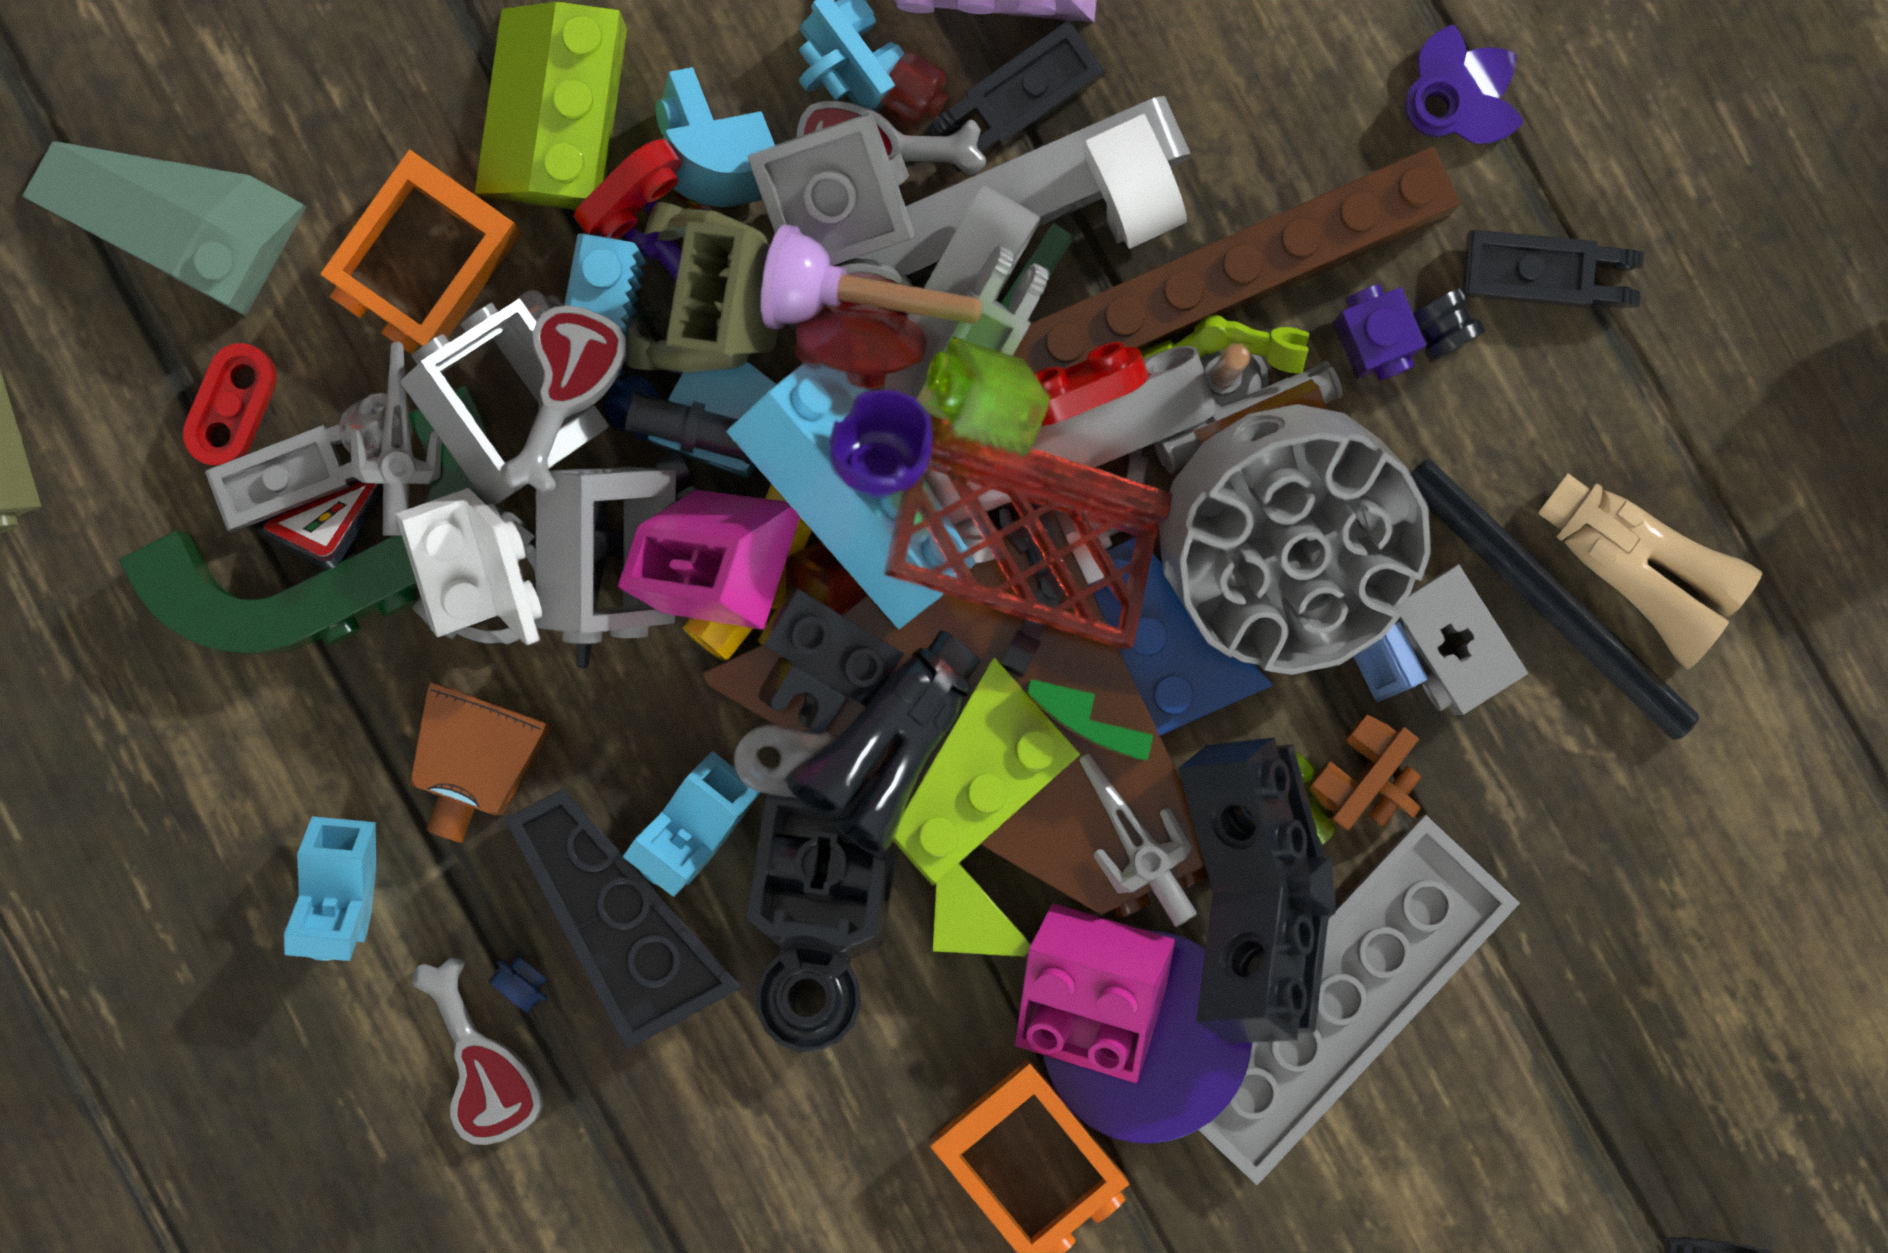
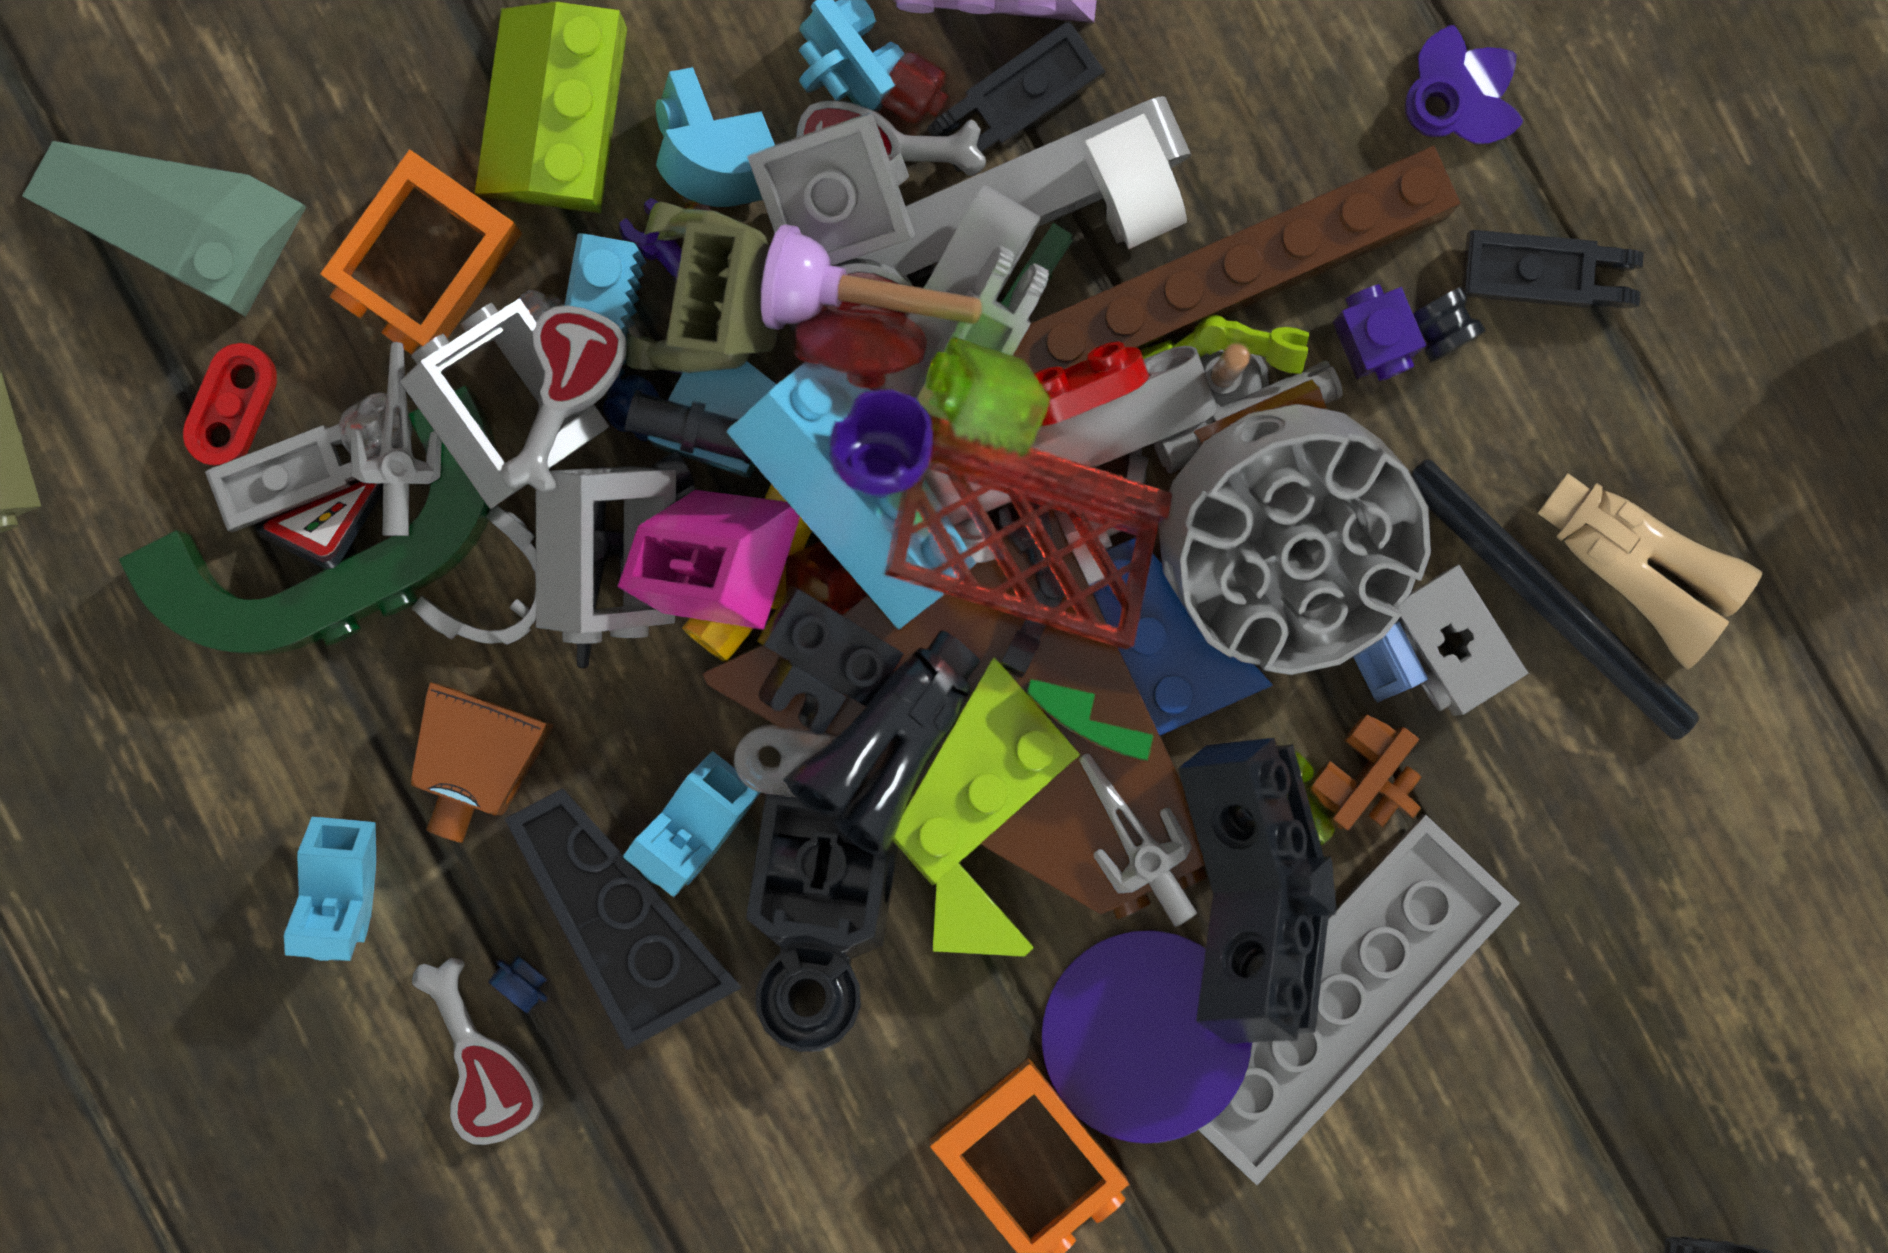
(468, 565): white bracket -> none
(637, 180): red plate -> none
(1093, 992): dark pink slope -> none

